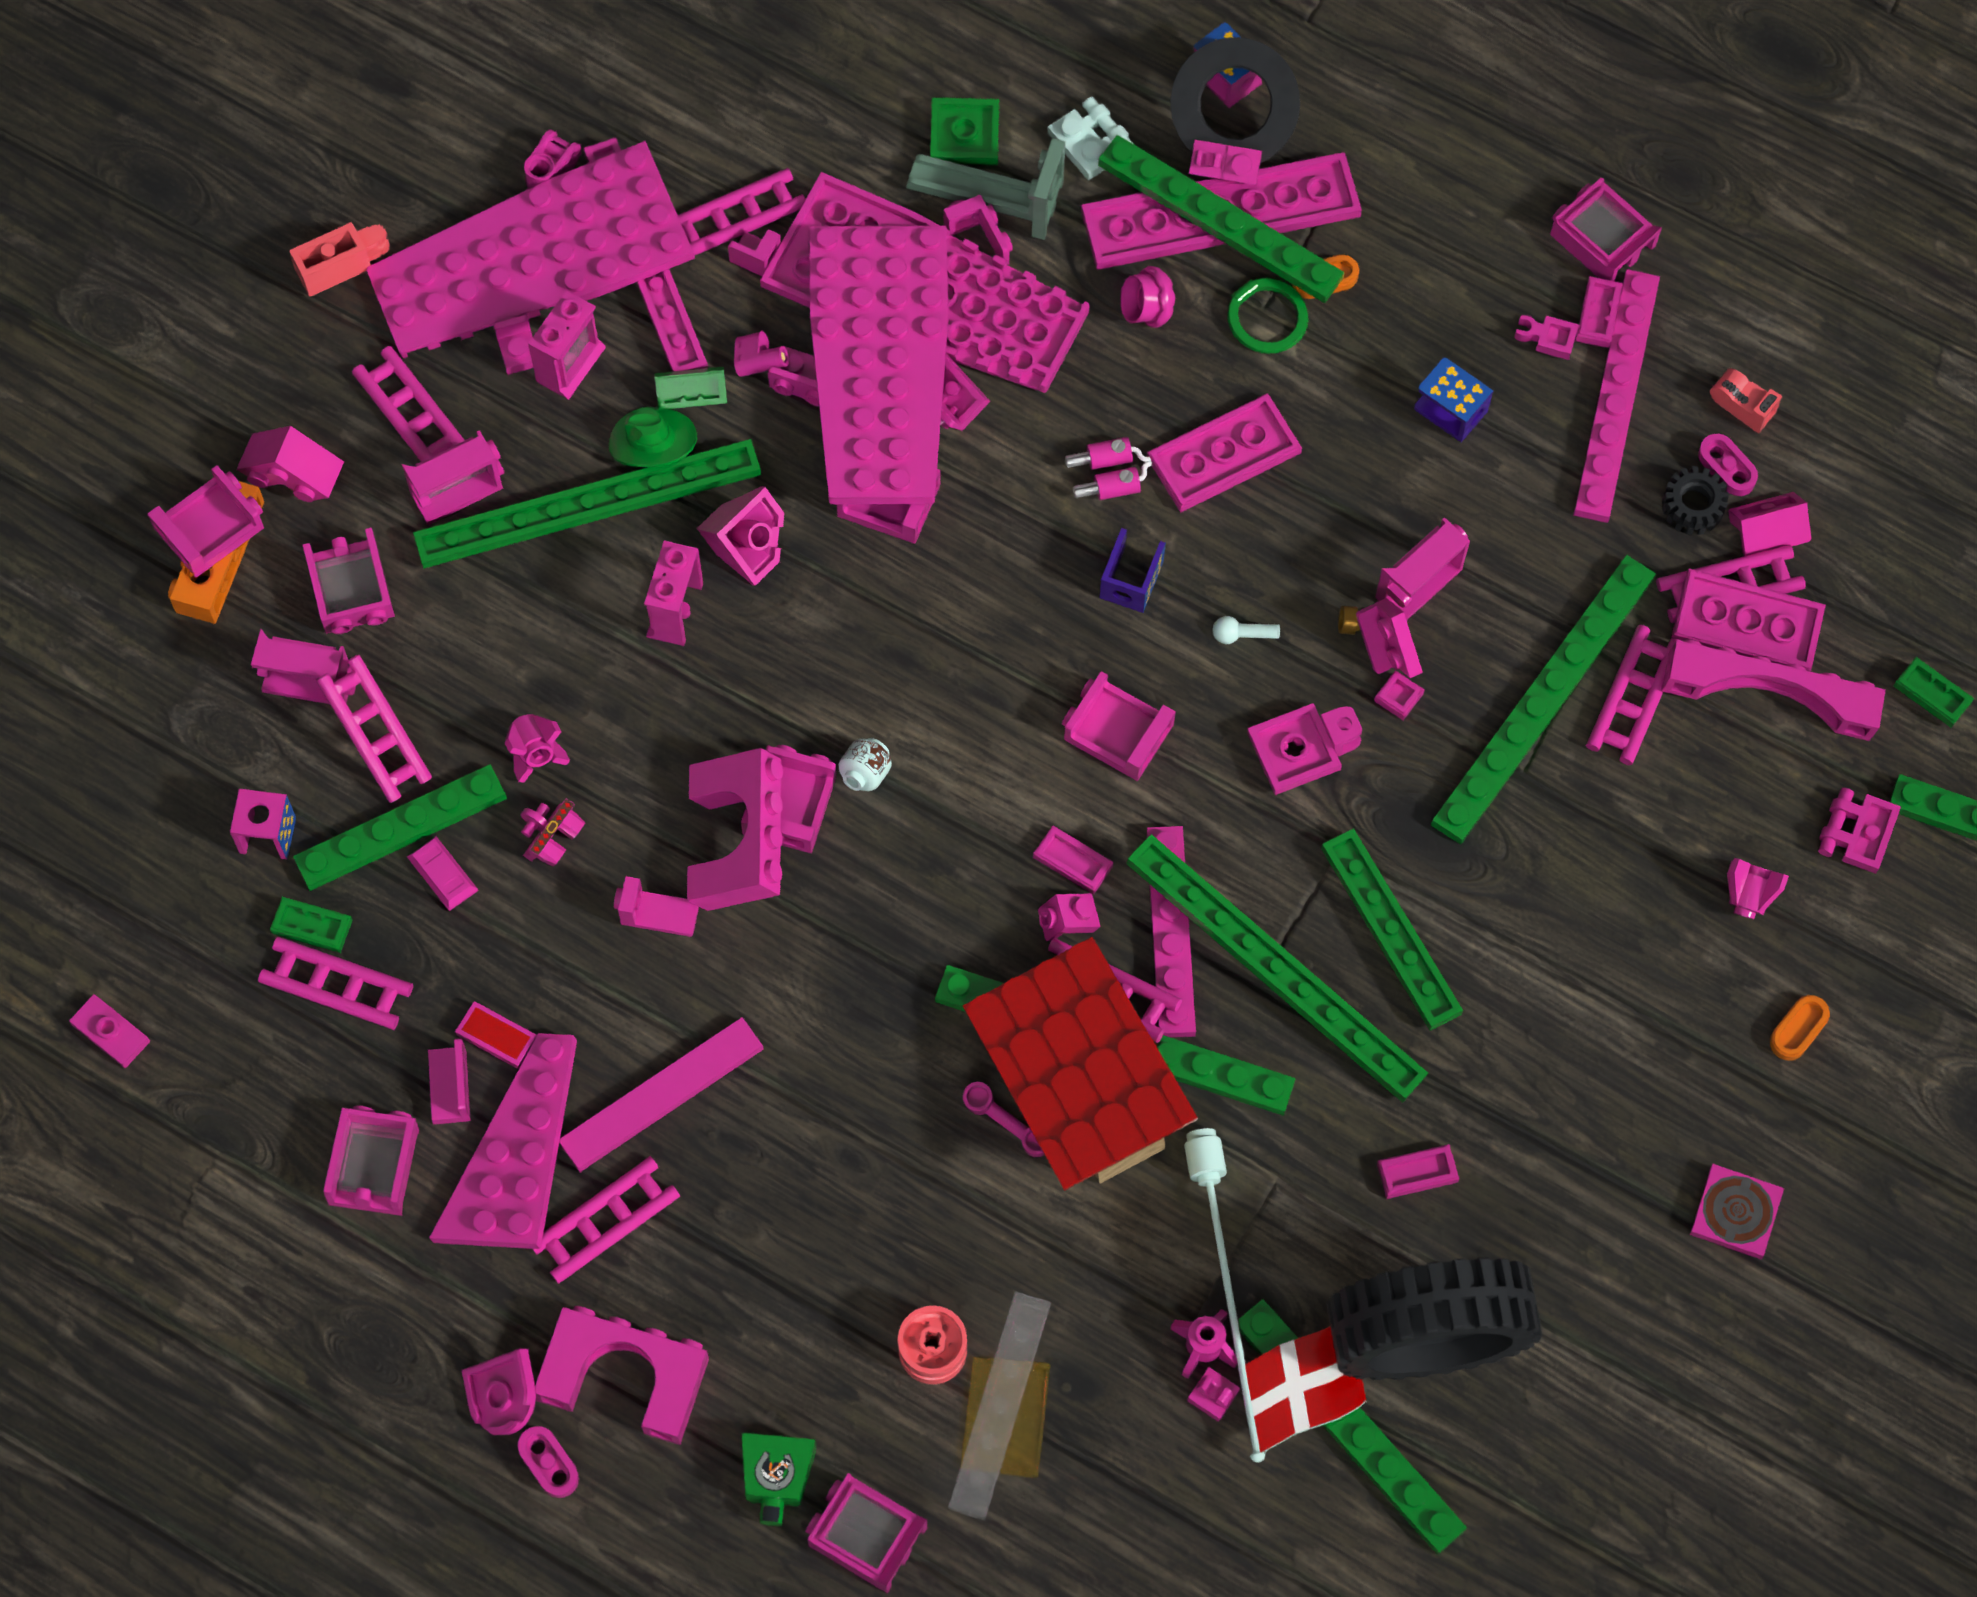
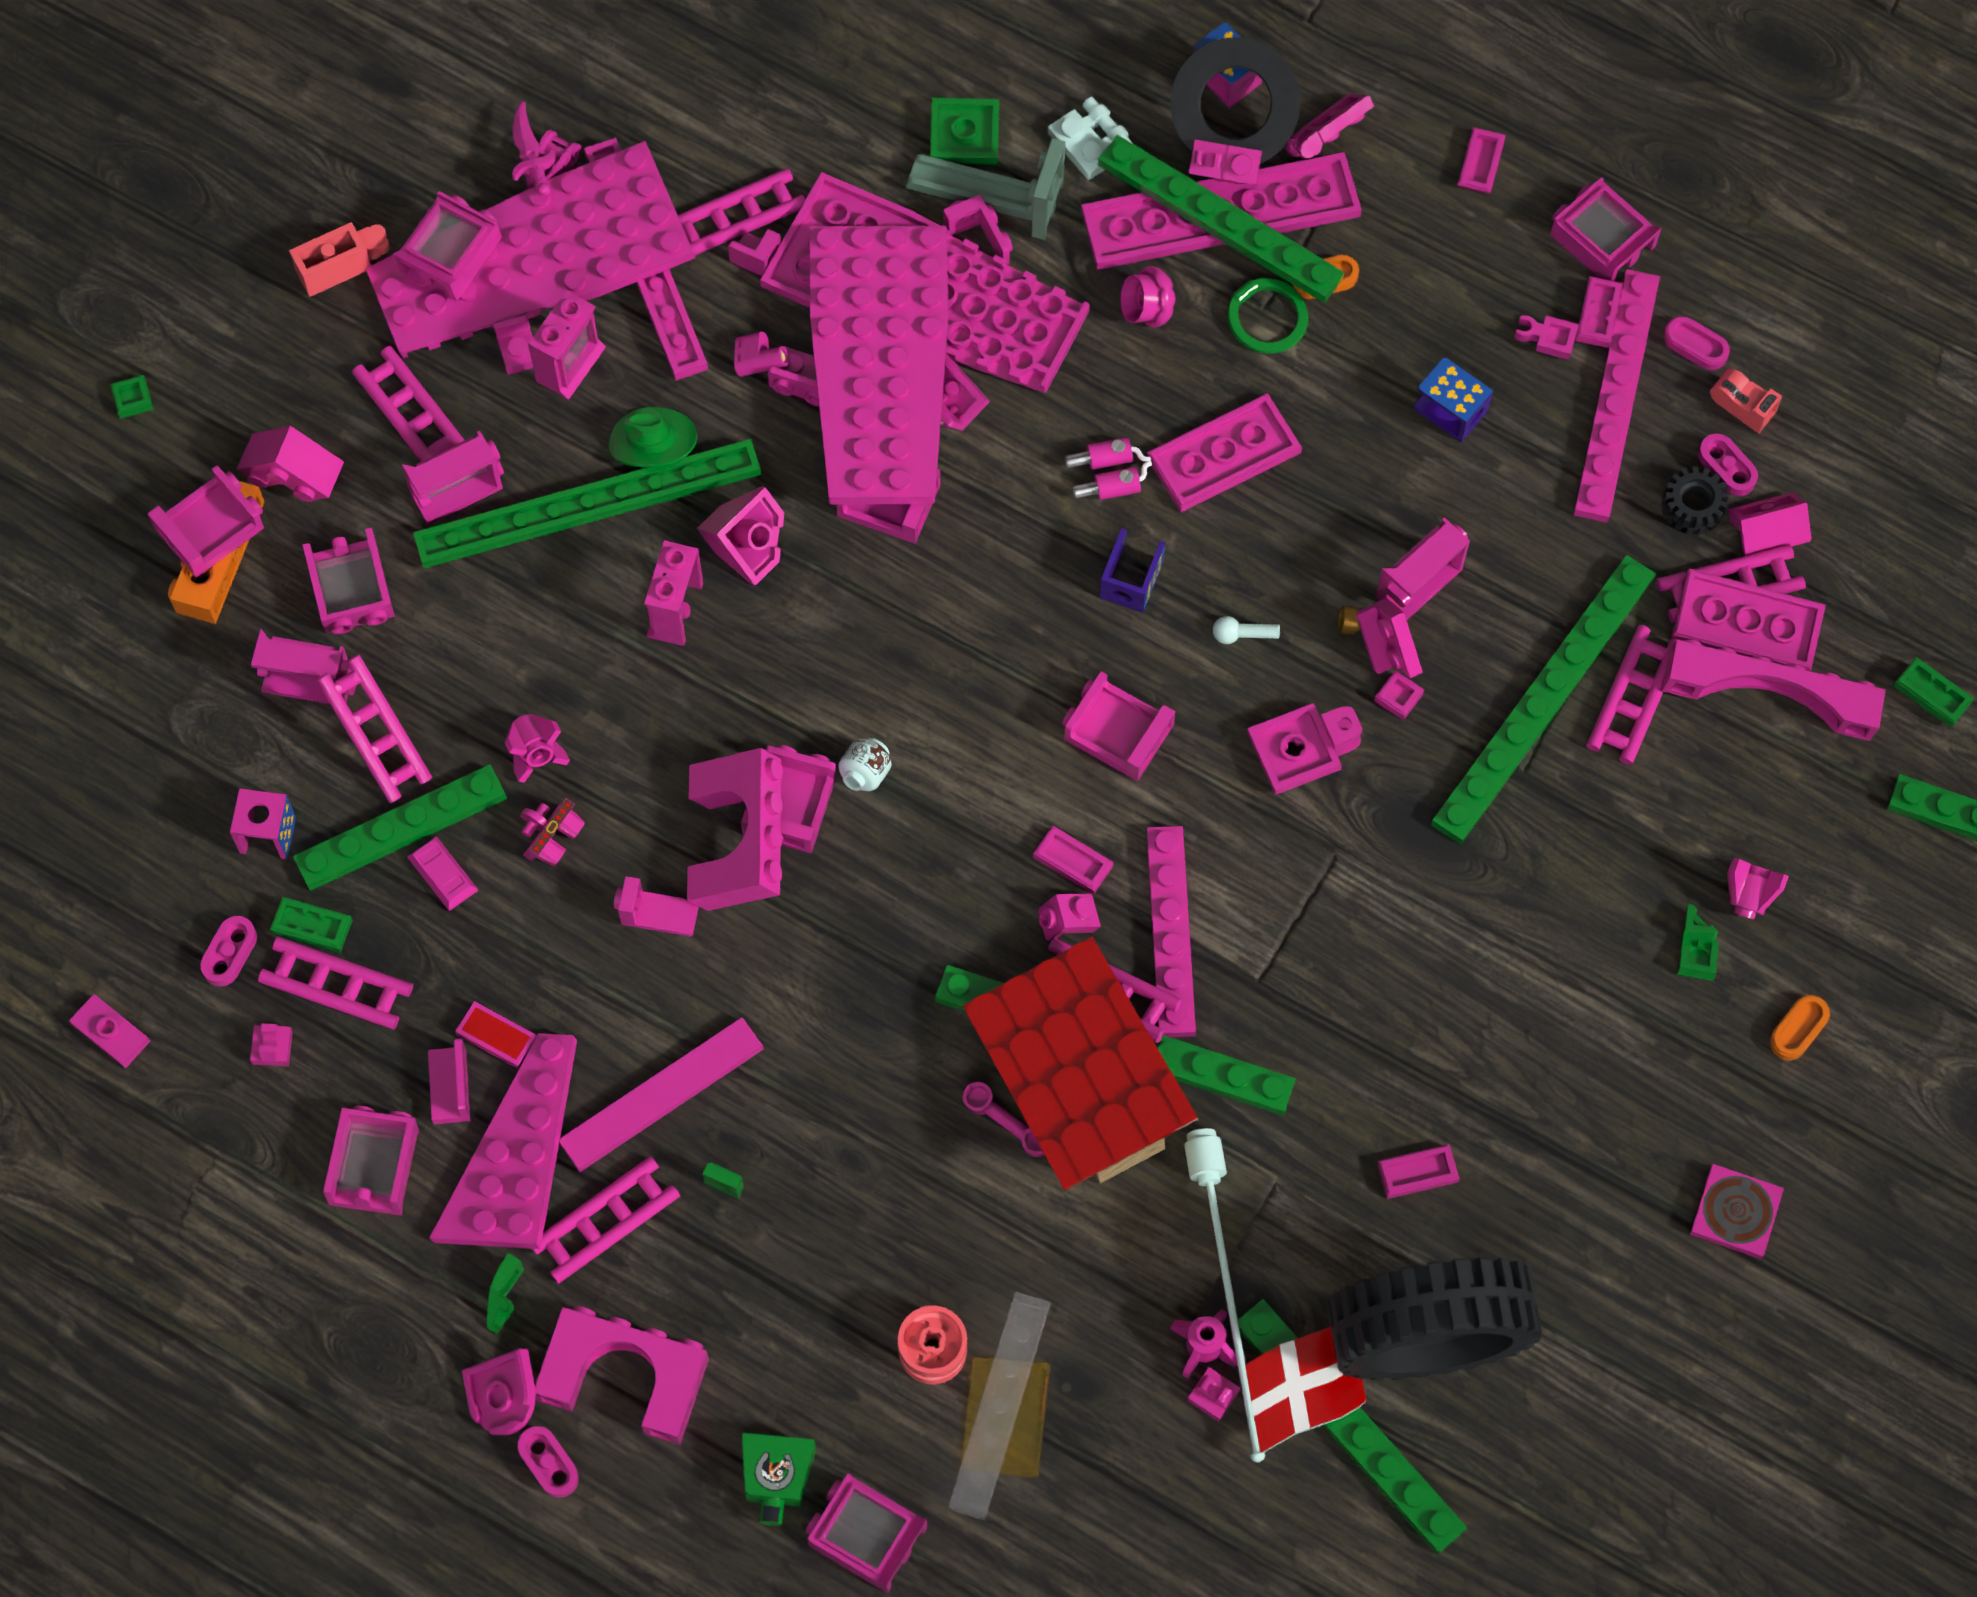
(131, 396): none -> green tile
(229, 953): none -> dark pink plate
(271, 1045): none -> dark pink tile
(449, 244): none -> dark pink window
(500, 1307): none -> green slope
(529, 152): none -> dark pink piece
(690, 388): plate -> none
(723, 1180): none -> green tile
(1277, 968): green plate -> none
(1328, 125): none -> dark pink hinge
(1392, 929): green plate -> none
(1481, 160): none -> dark pink tile
(1696, 343): none -> dark pink tile
(1698, 947): none -> green slope
(1870, 833): dark pink plate -> none

